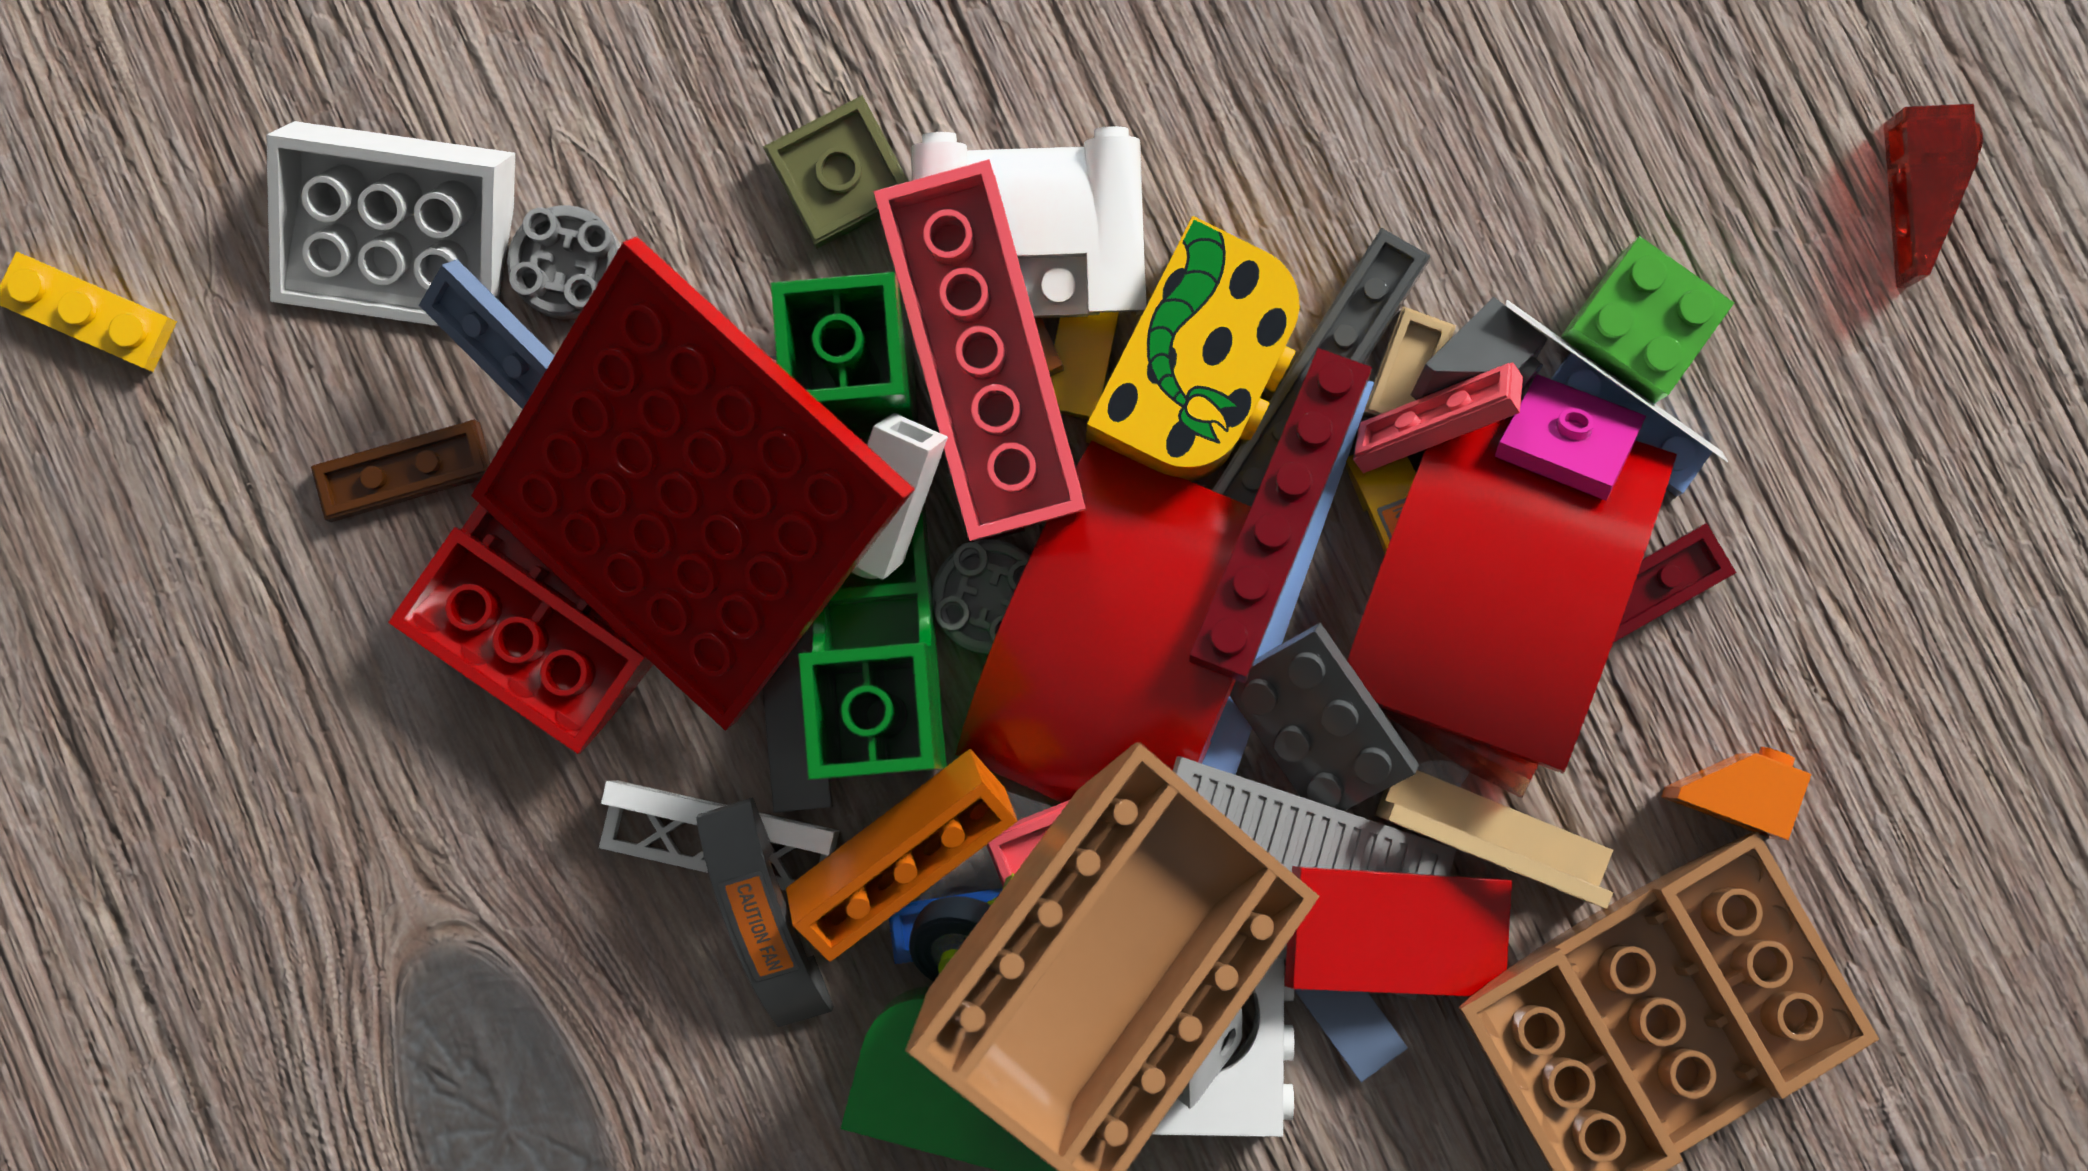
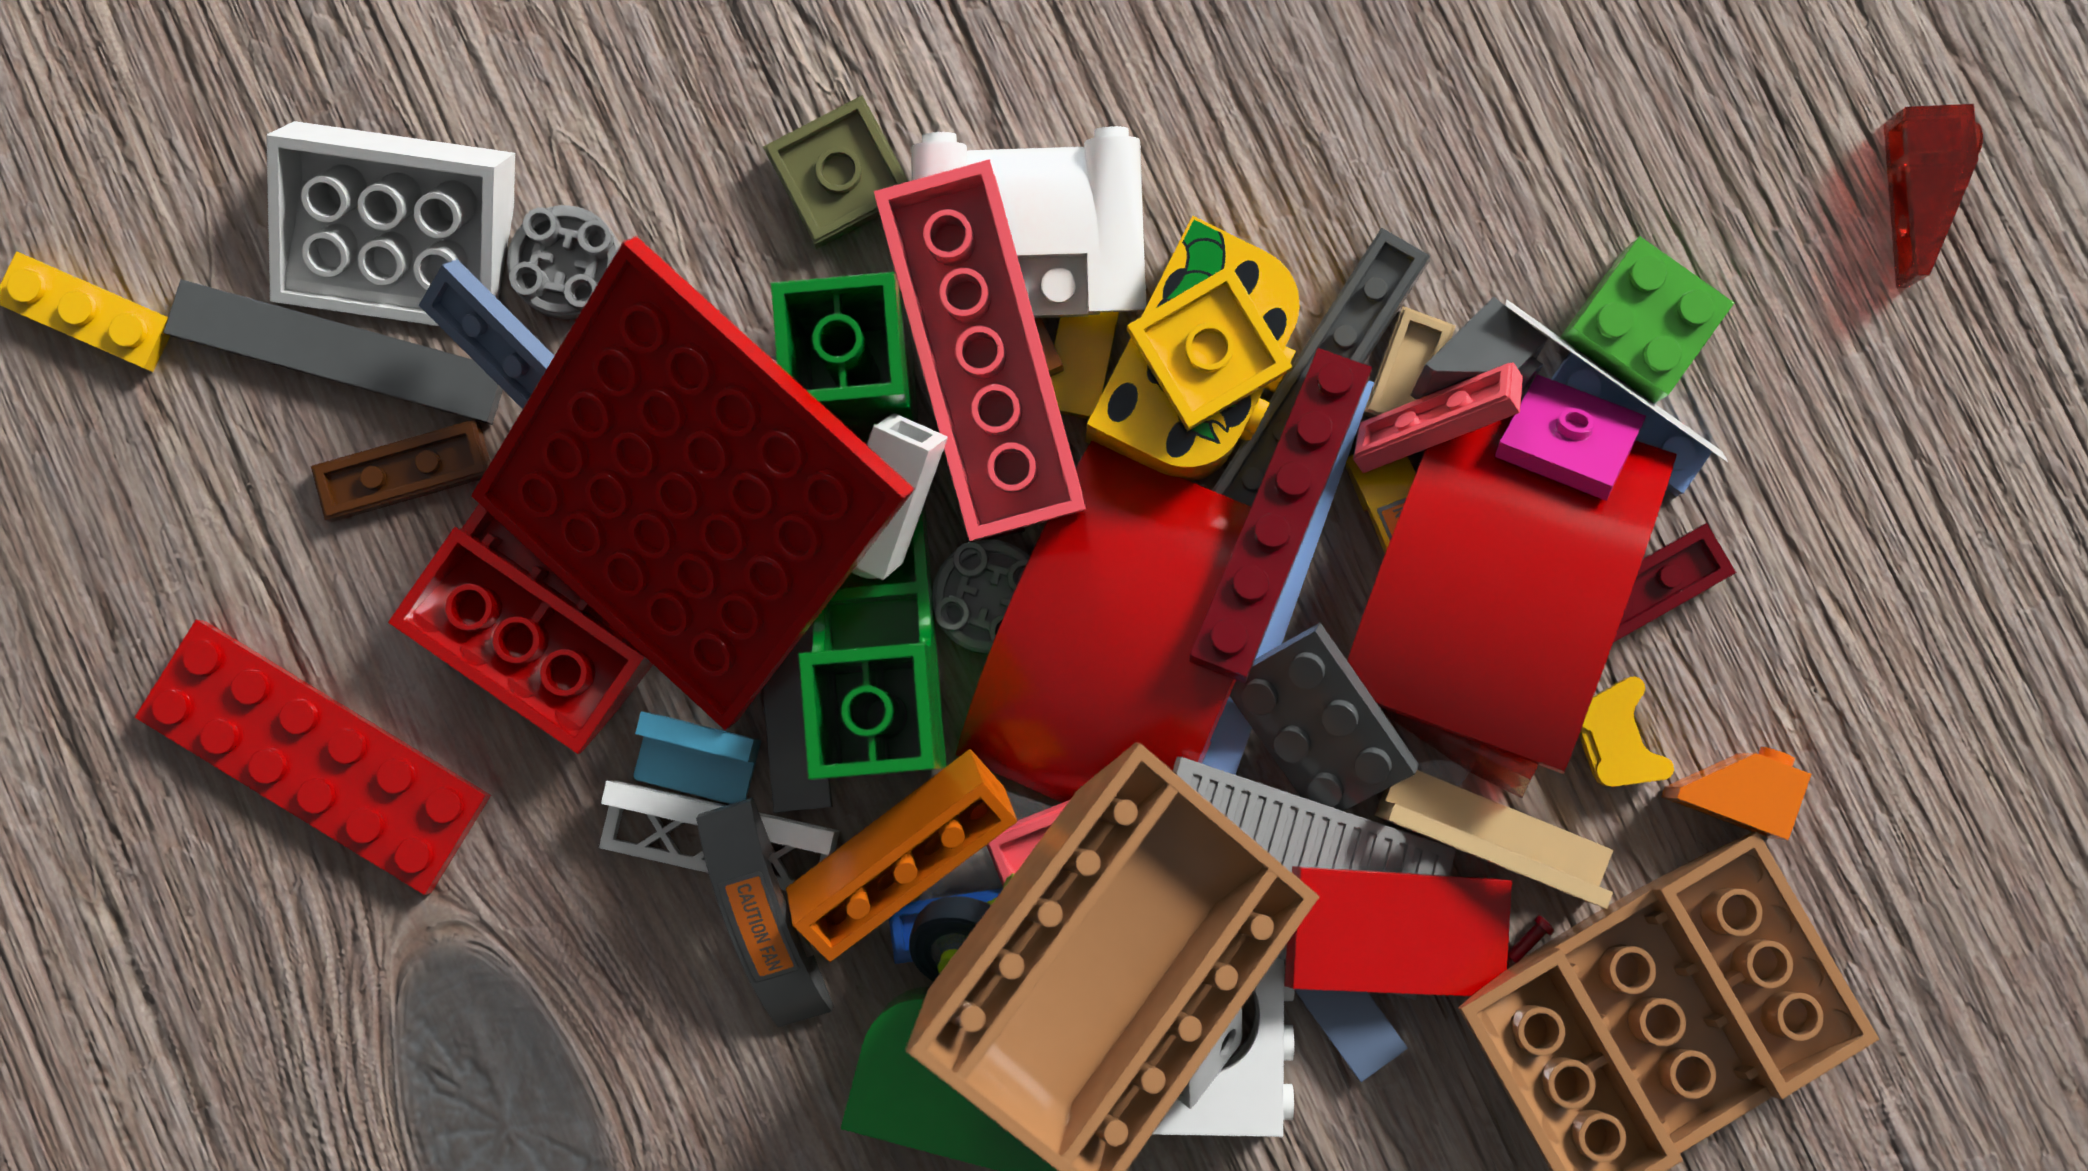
(313, 756): none -> red plate
(333, 351): none -> dark grey tile
(695, 758): none -> medium azure panel
(1209, 348): none -> yellow plate
(1530, 939): none -> dark red piece
(1613, 739): none -> yellow piece

